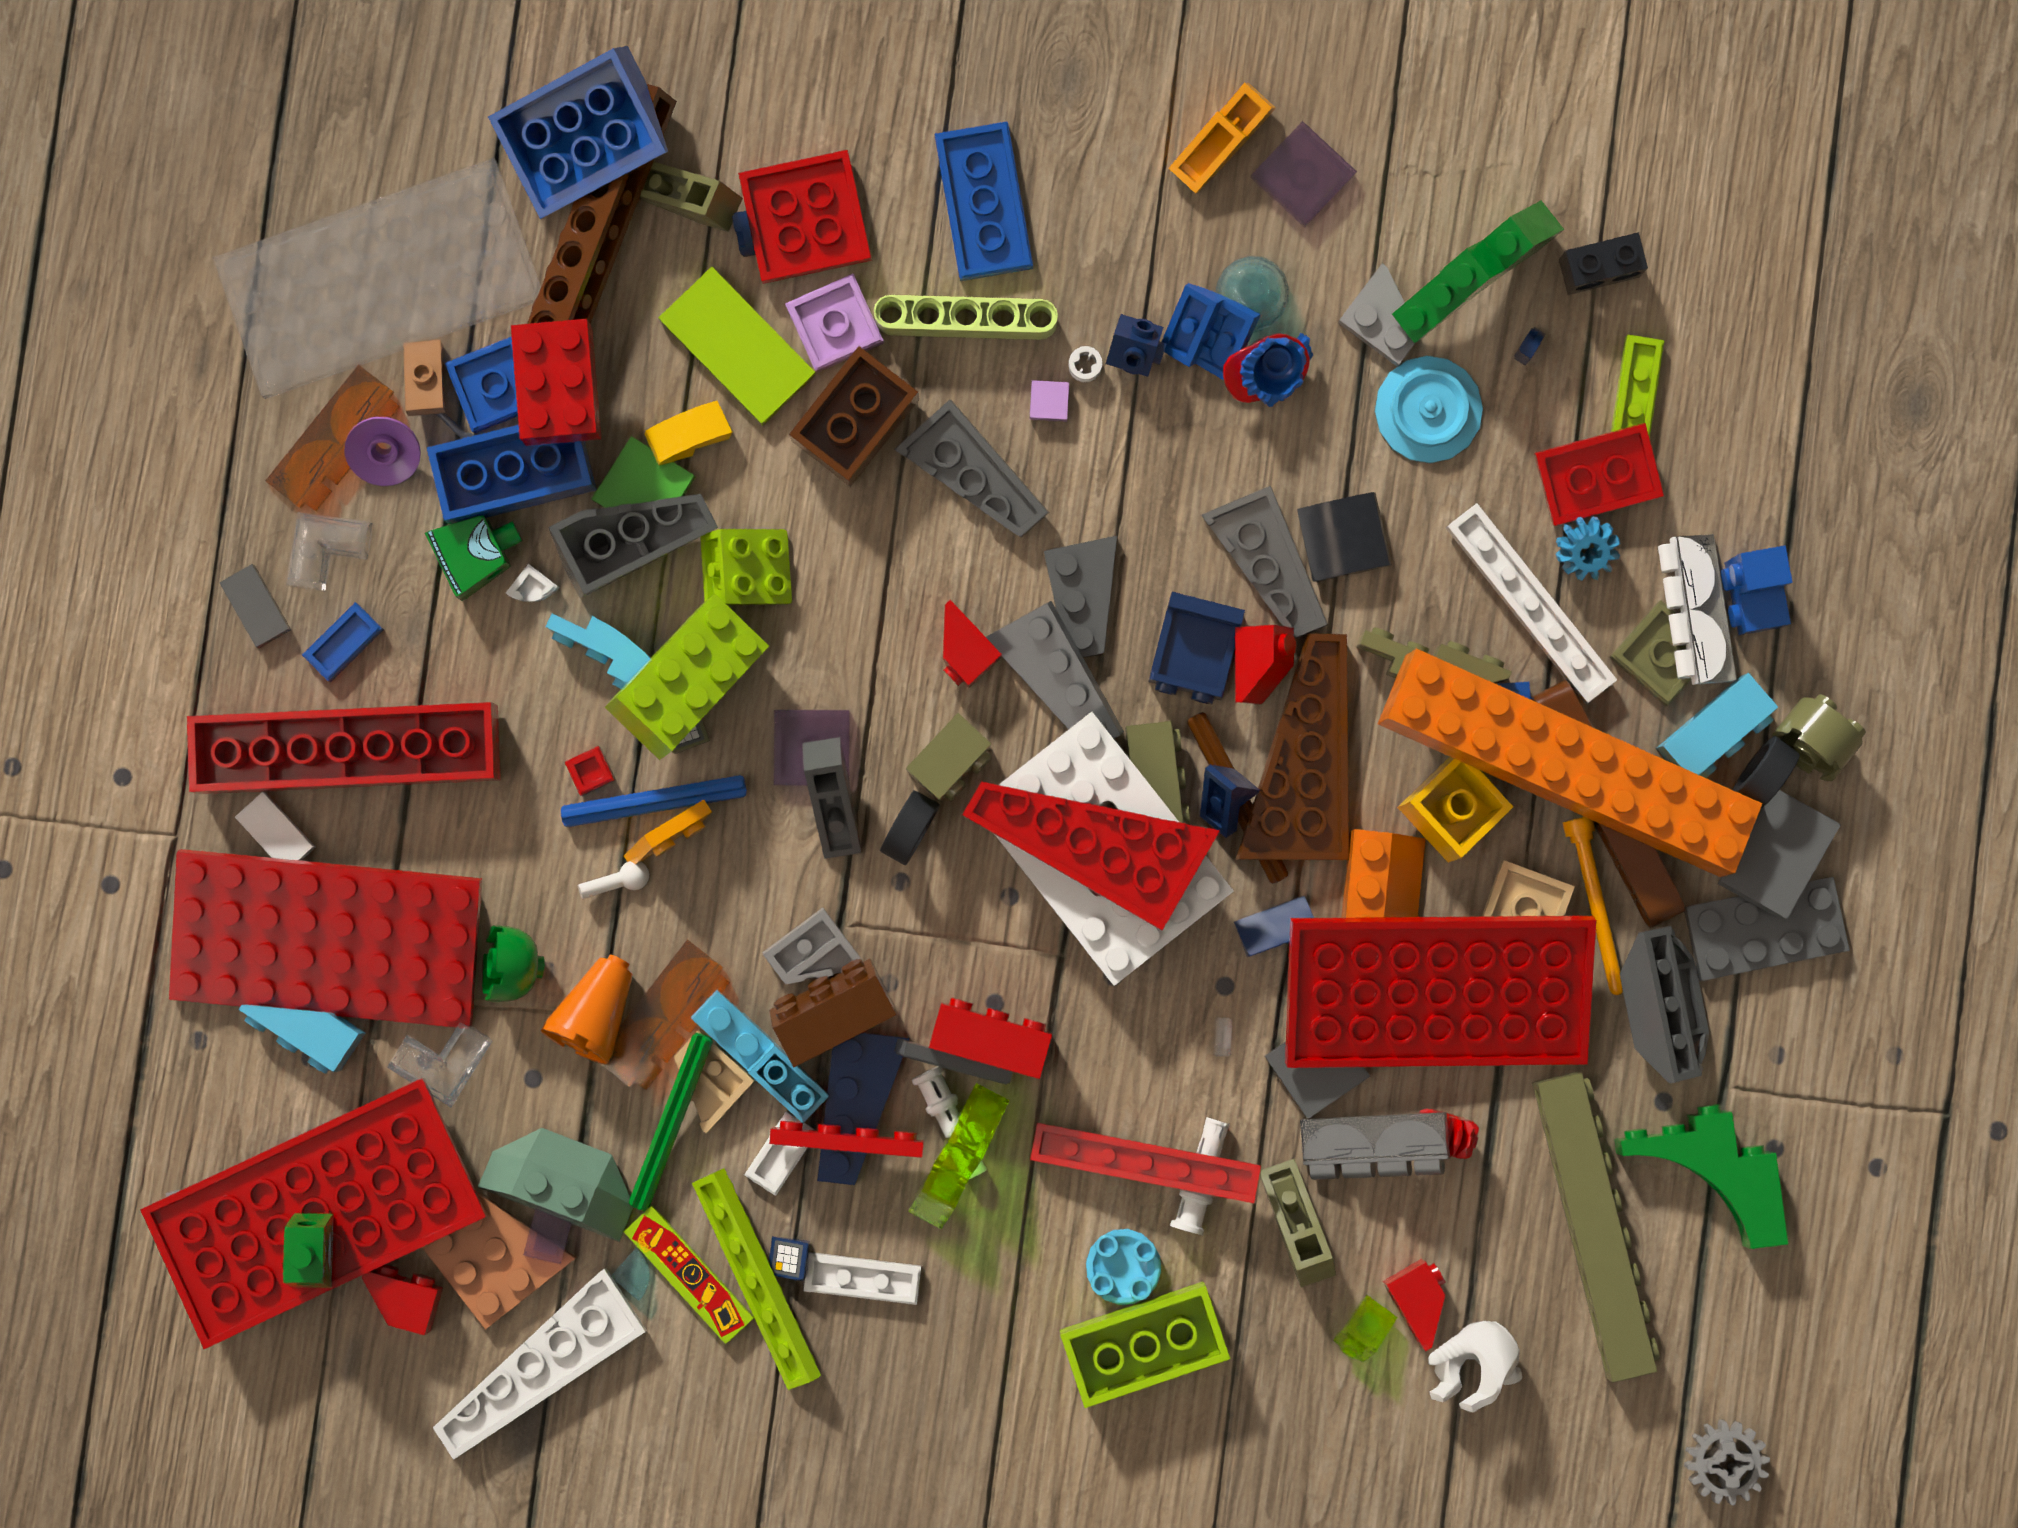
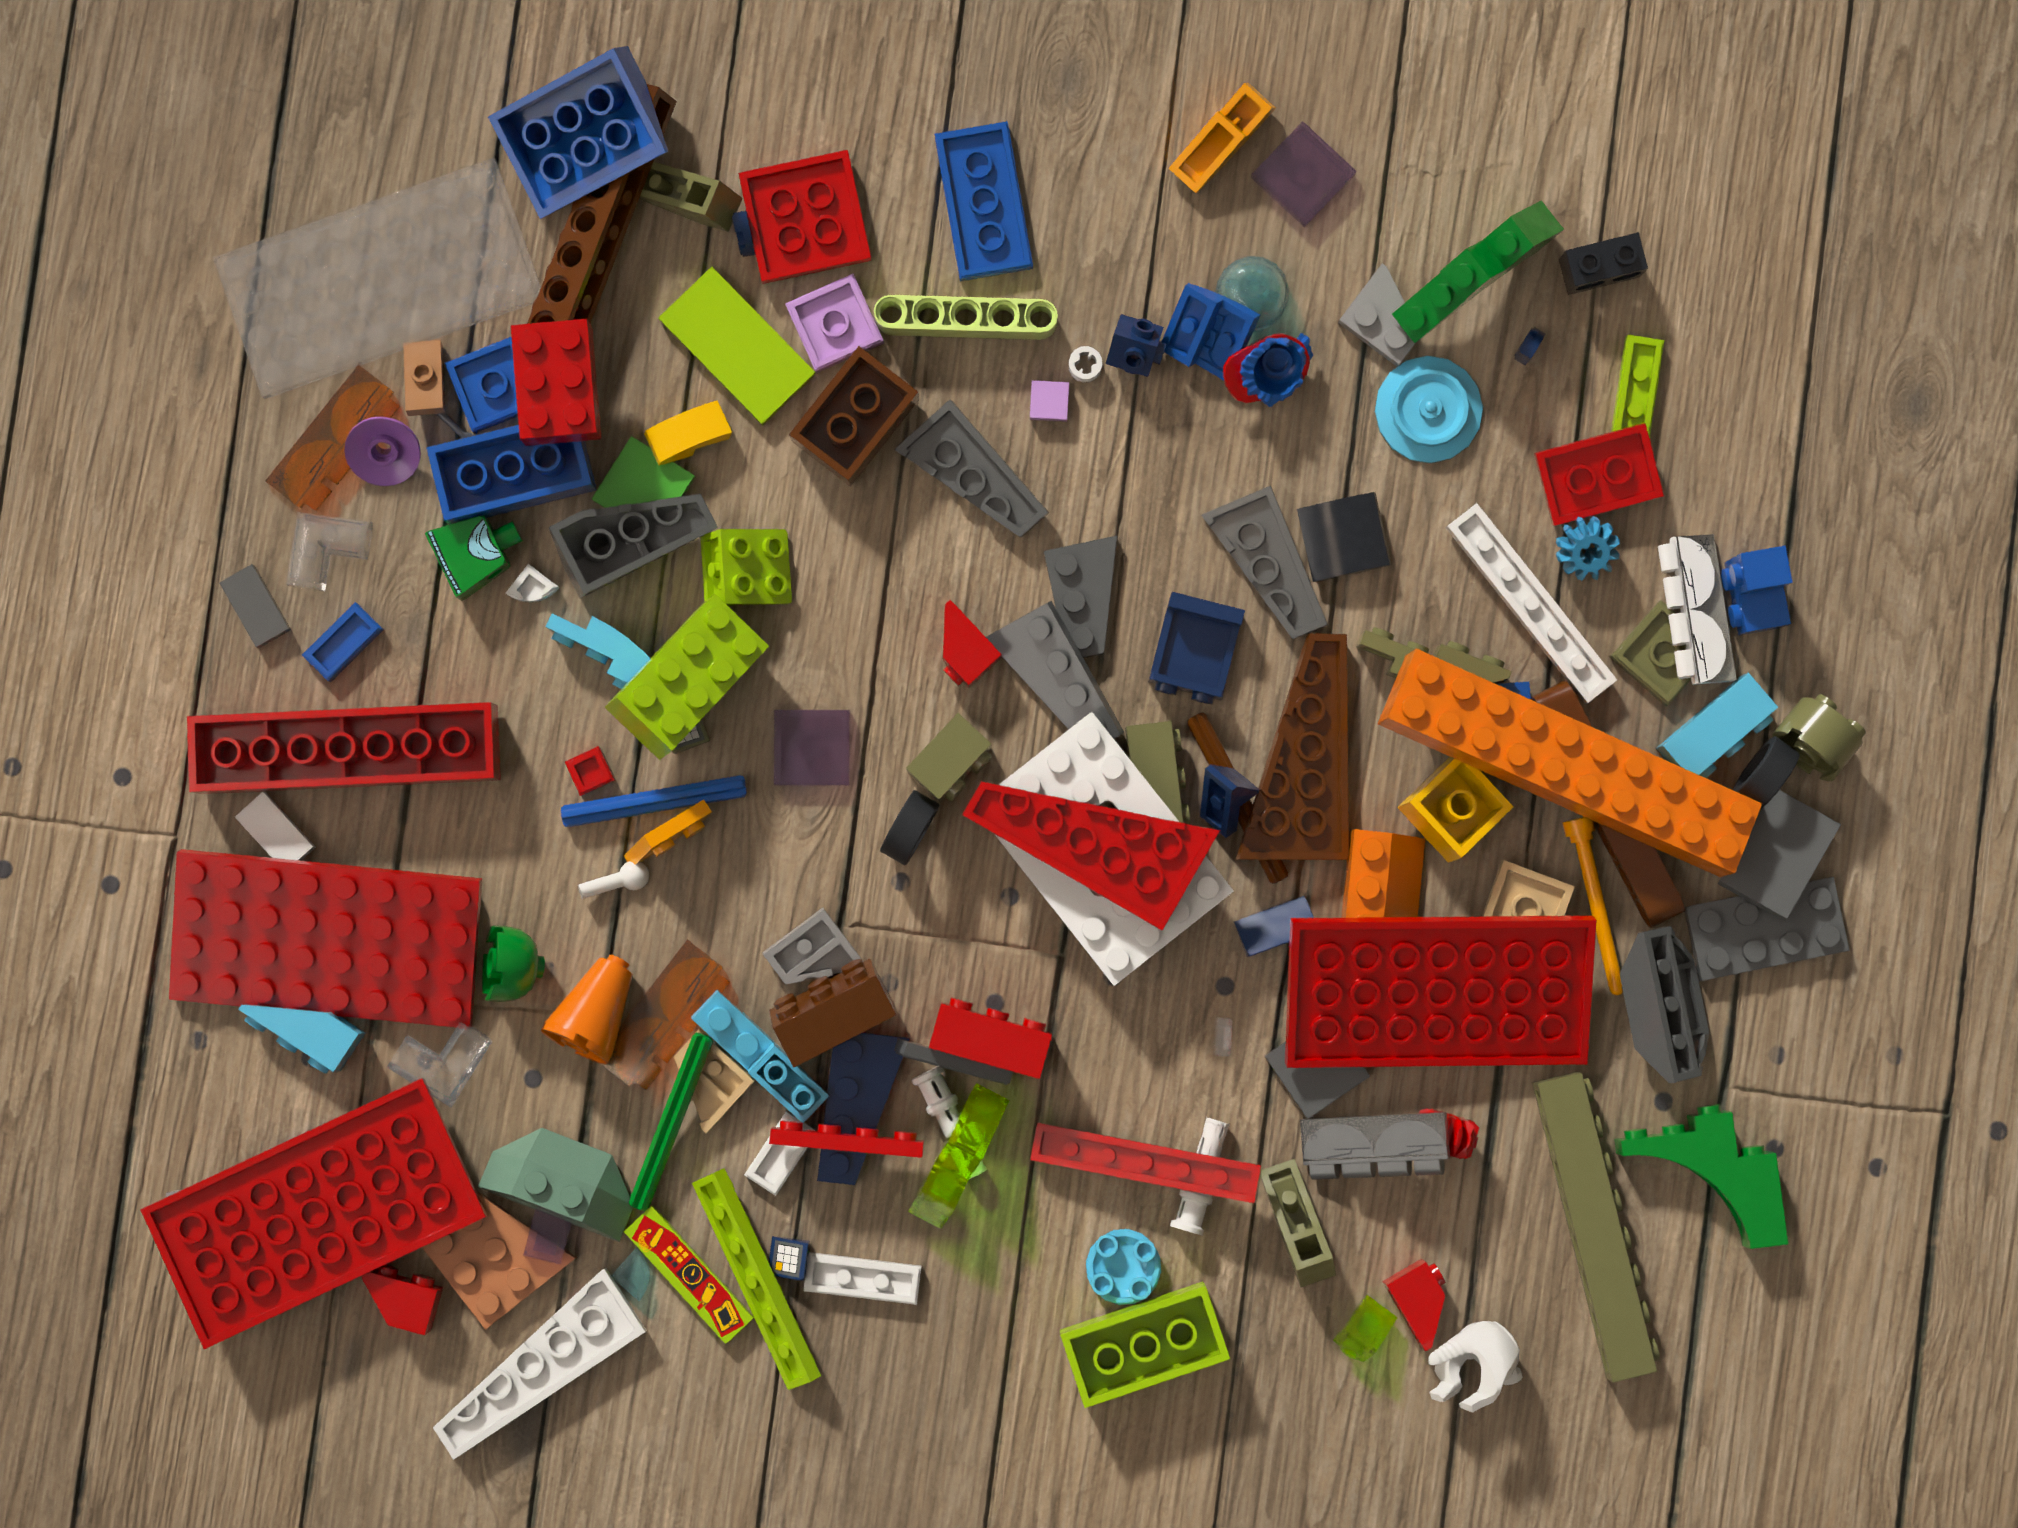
(308, 1250): green torso -> none
(831, 797): dark grey slope -> none
(1261, 660): red slope -> none
(1724, 1445): light grey gear -> none

